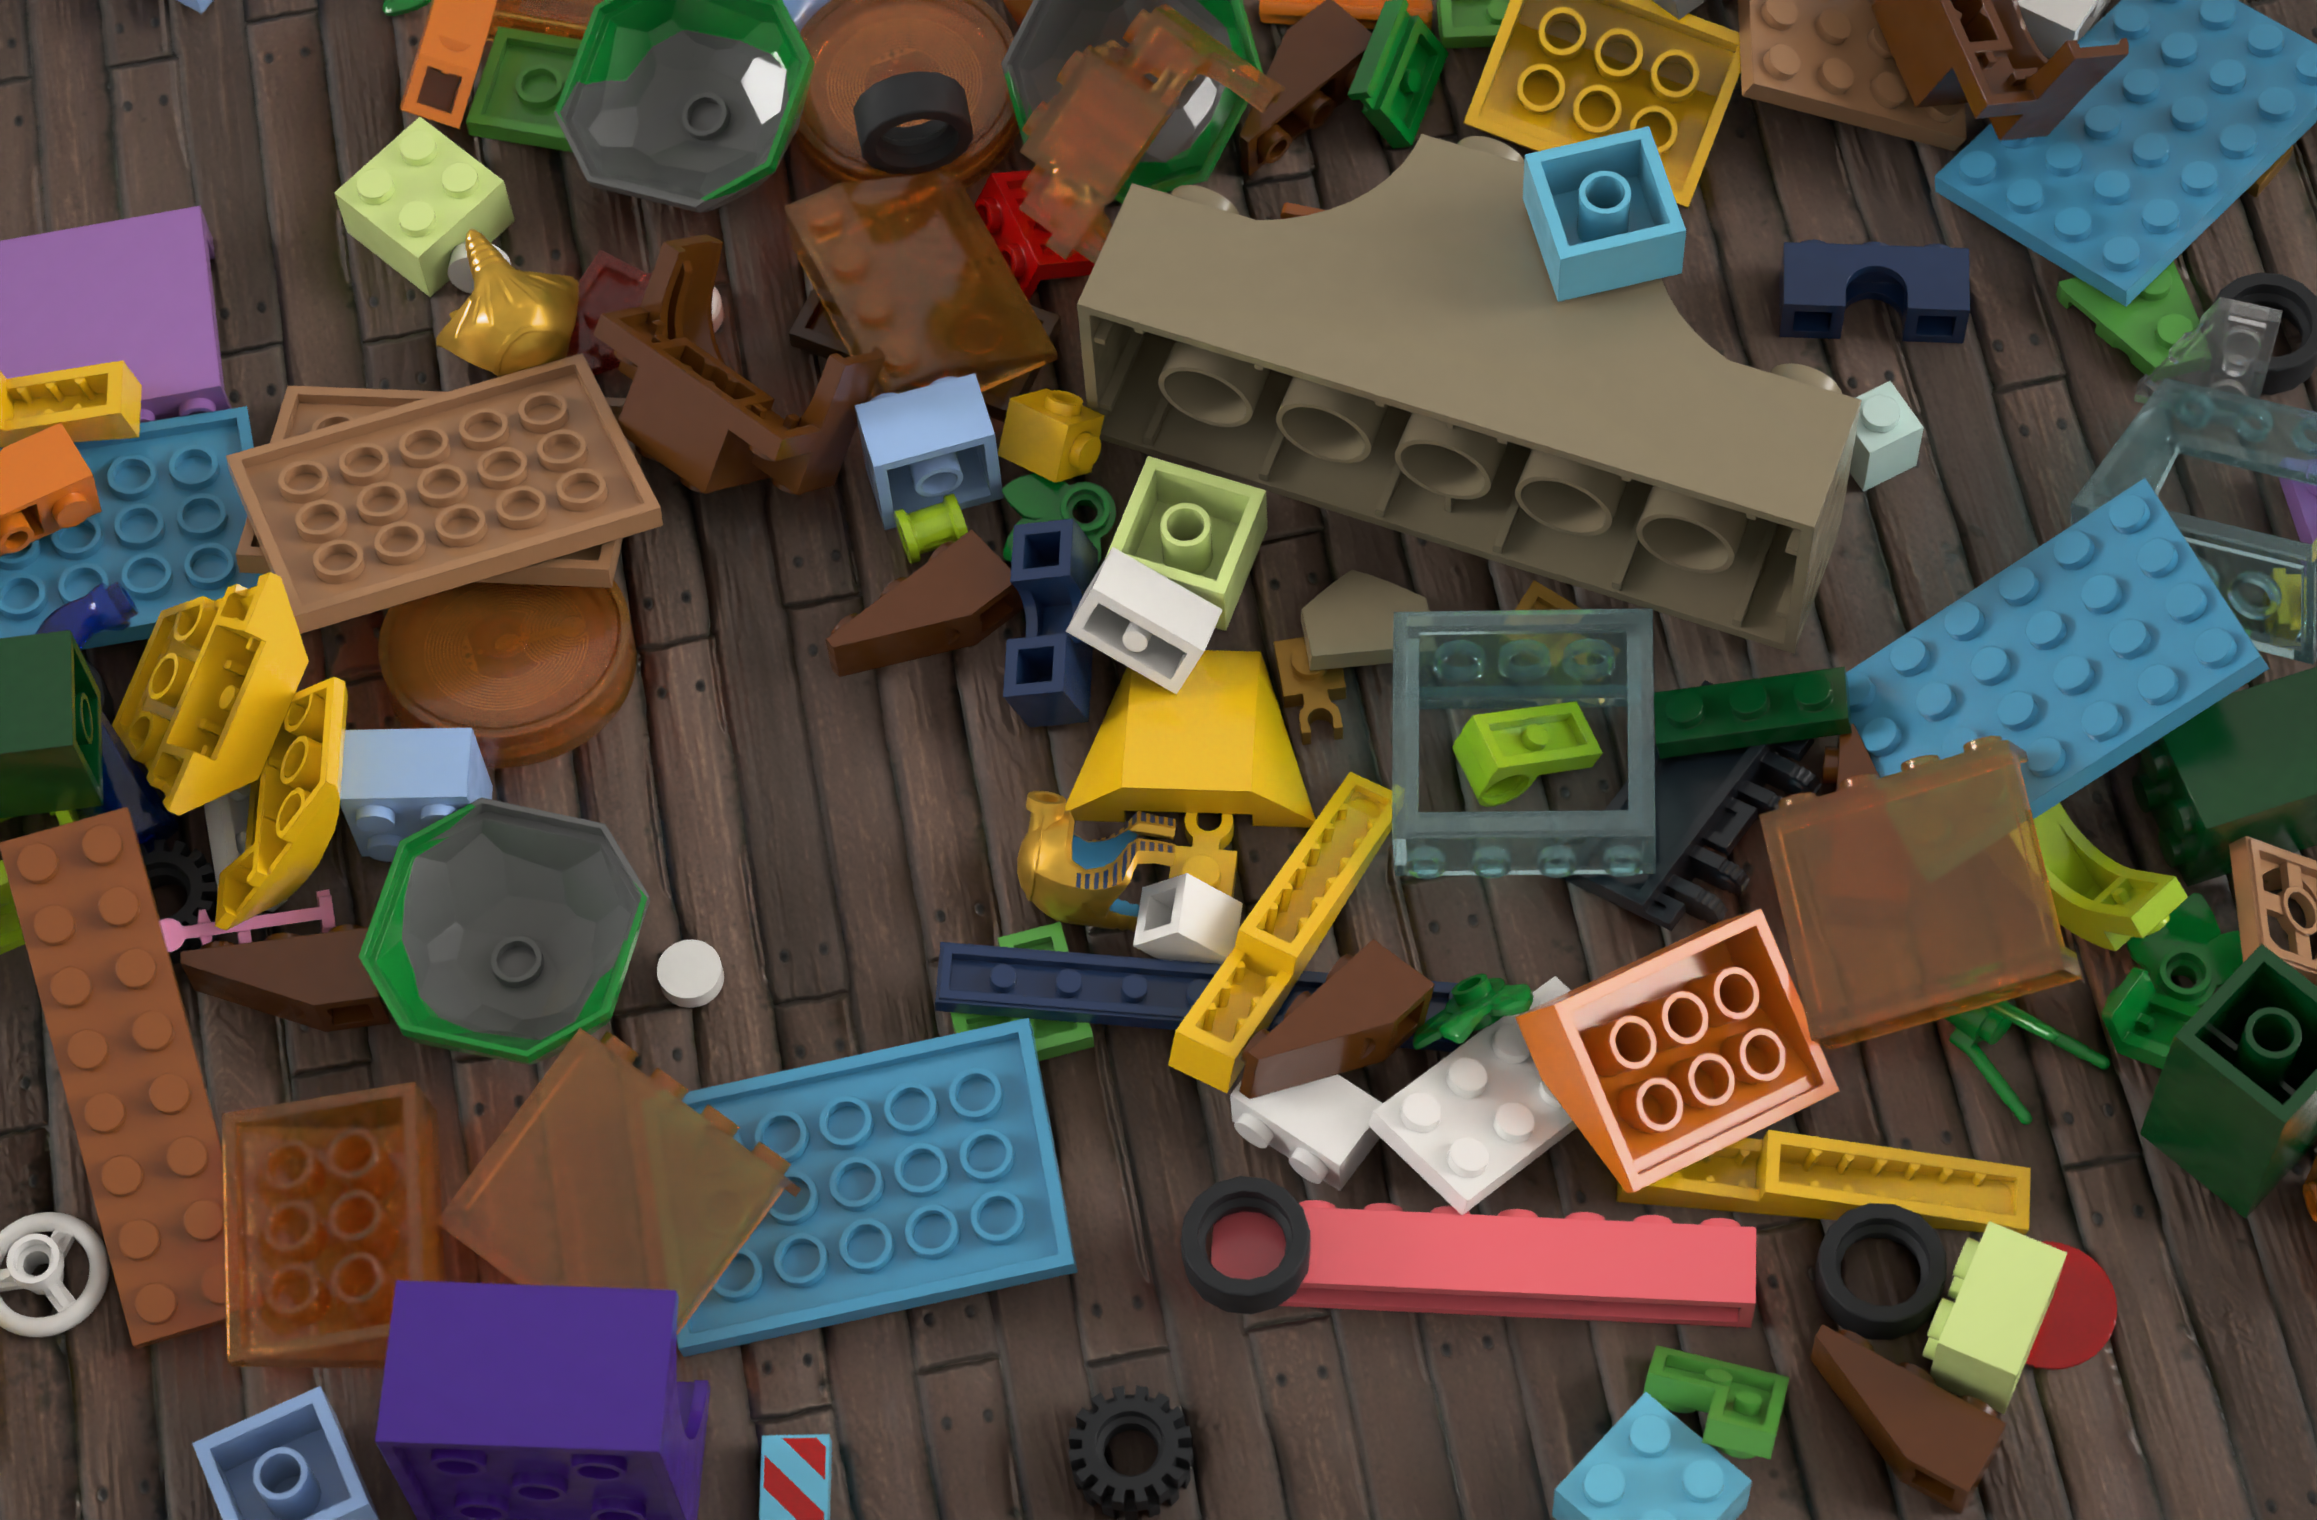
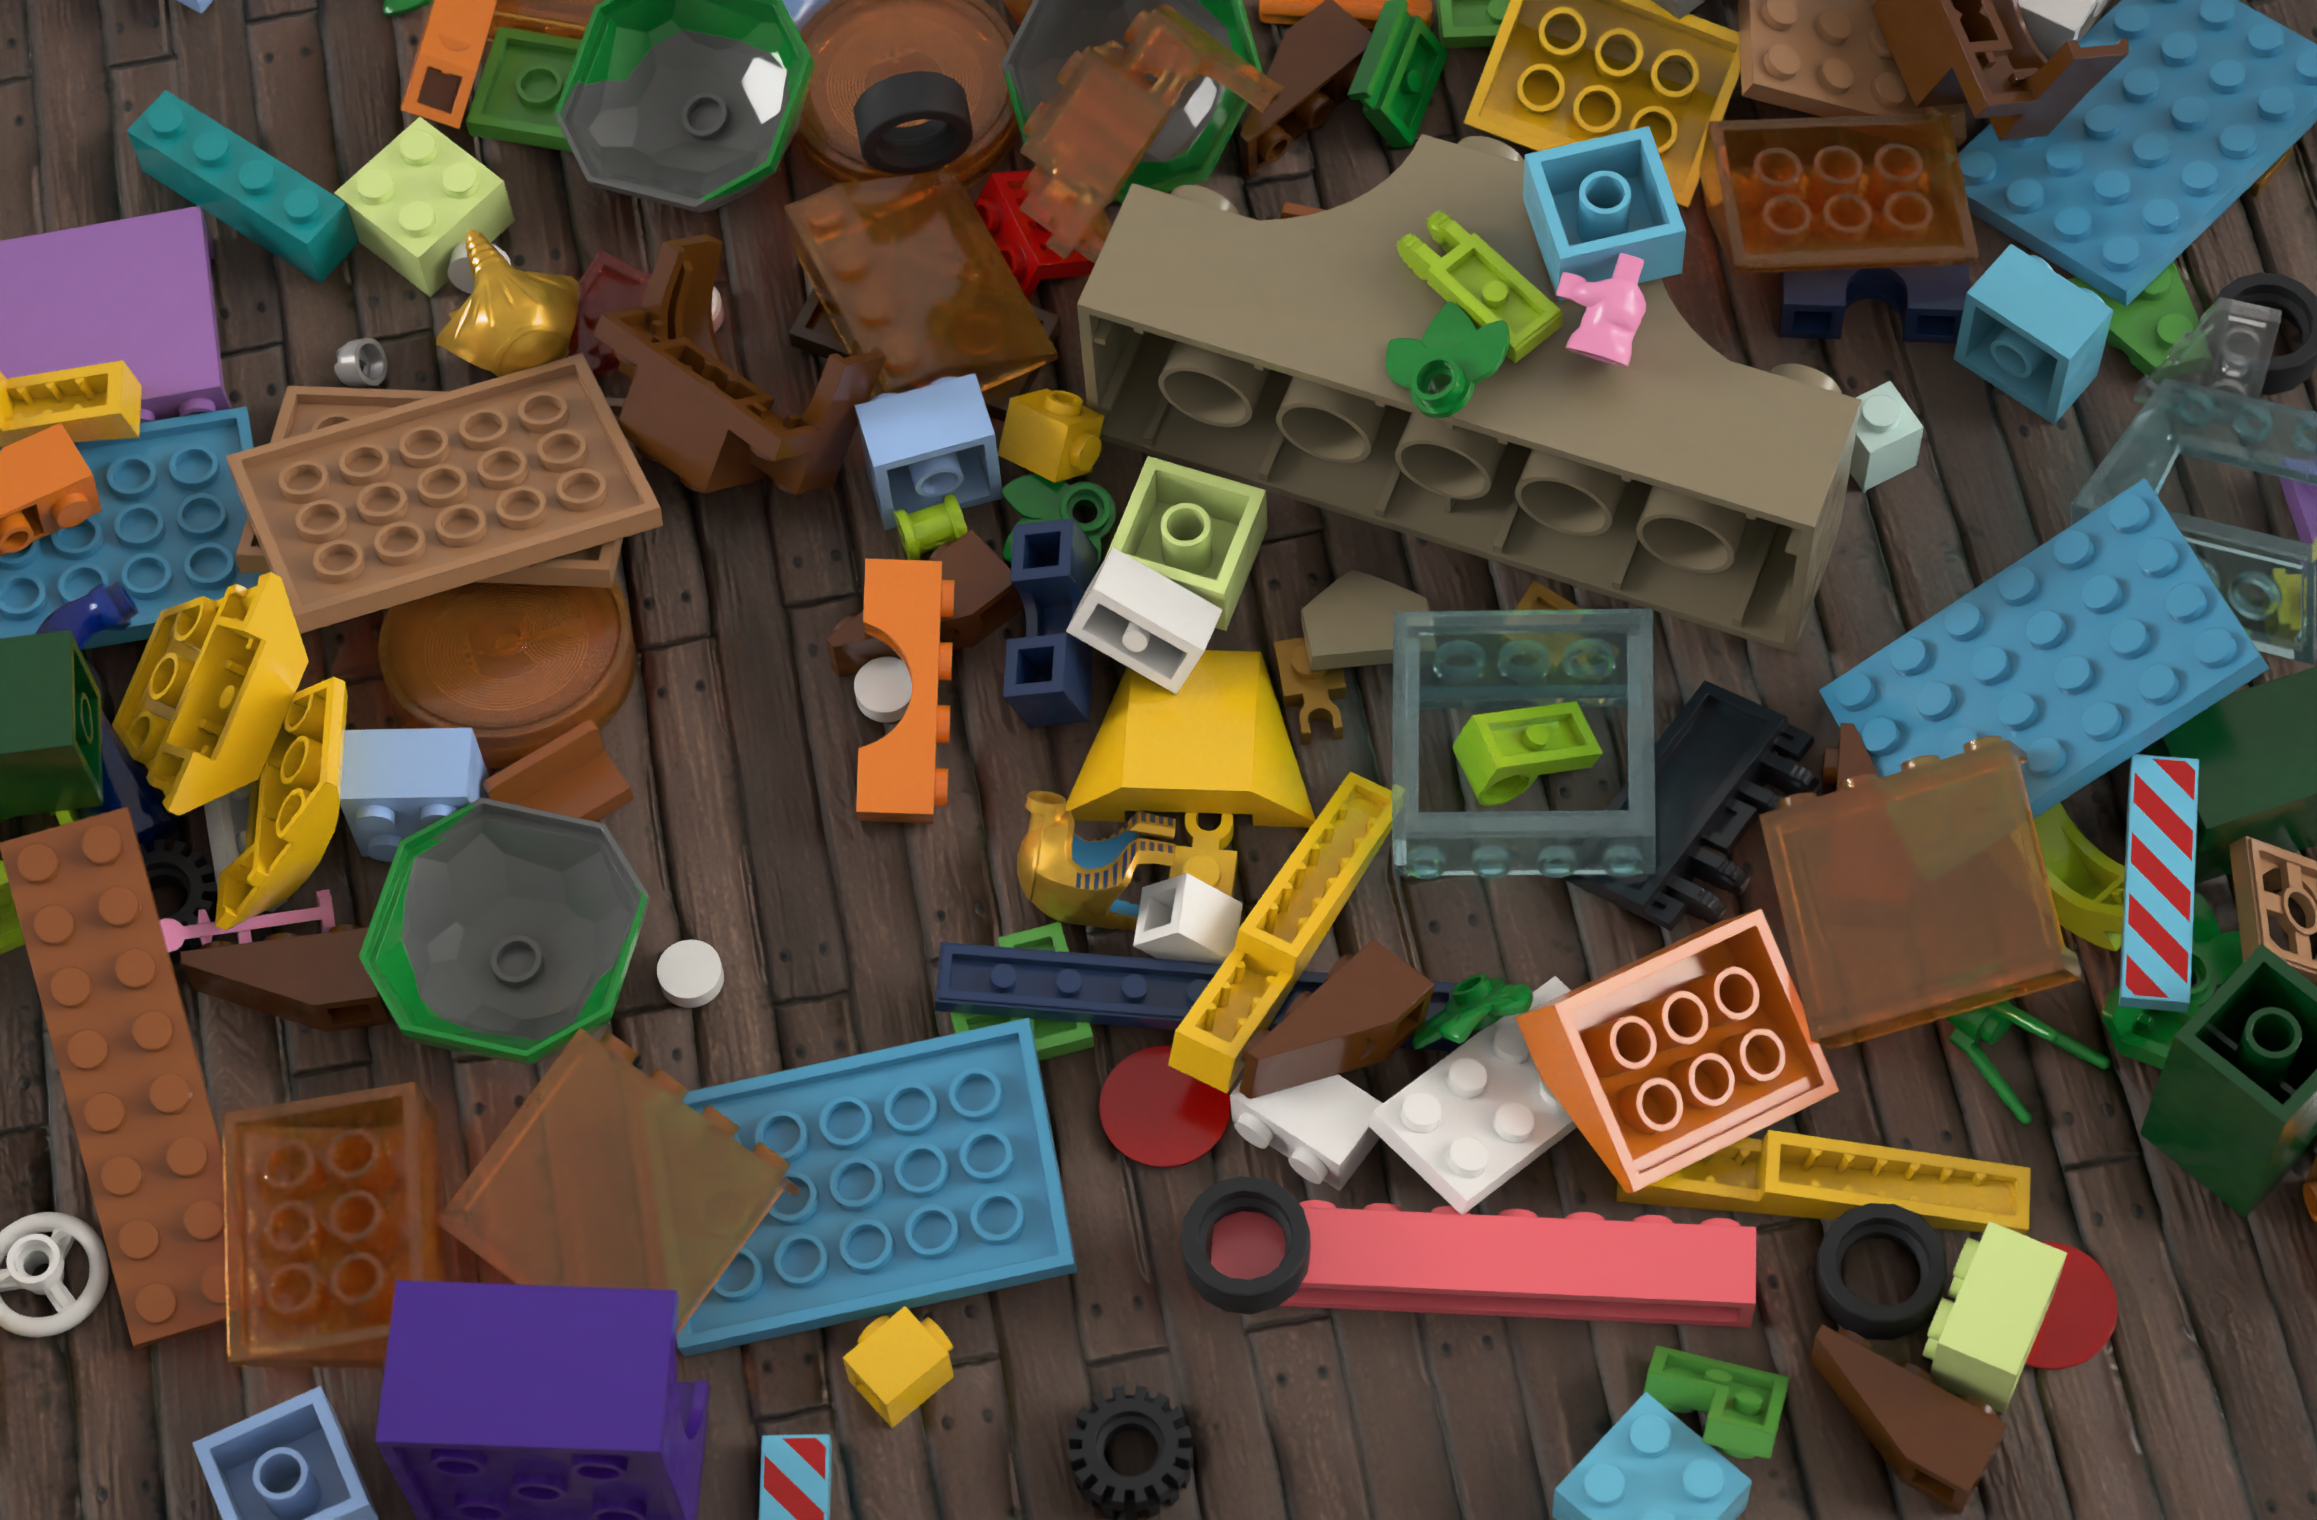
(243, 186): none -> teal brick
(358, 354): none -> light grey hinge
(564, 778): none -> dark orange panel
(883, 689): none -> white tile
(899, 1364): none -> yellow brick
(905, 612): none -> orange arch
(1161, 1112): none -> red piece
(1449, 355): none -> green plate
(1481, 284): none -> lime hinge
(1611, 312): none -> bright pink piece
(1752, 712): dark green plate -> none
(1837, 193): none -> clear orange slope
(2033, 333): none -> medium azure brick
(2159, 883): none -> tile

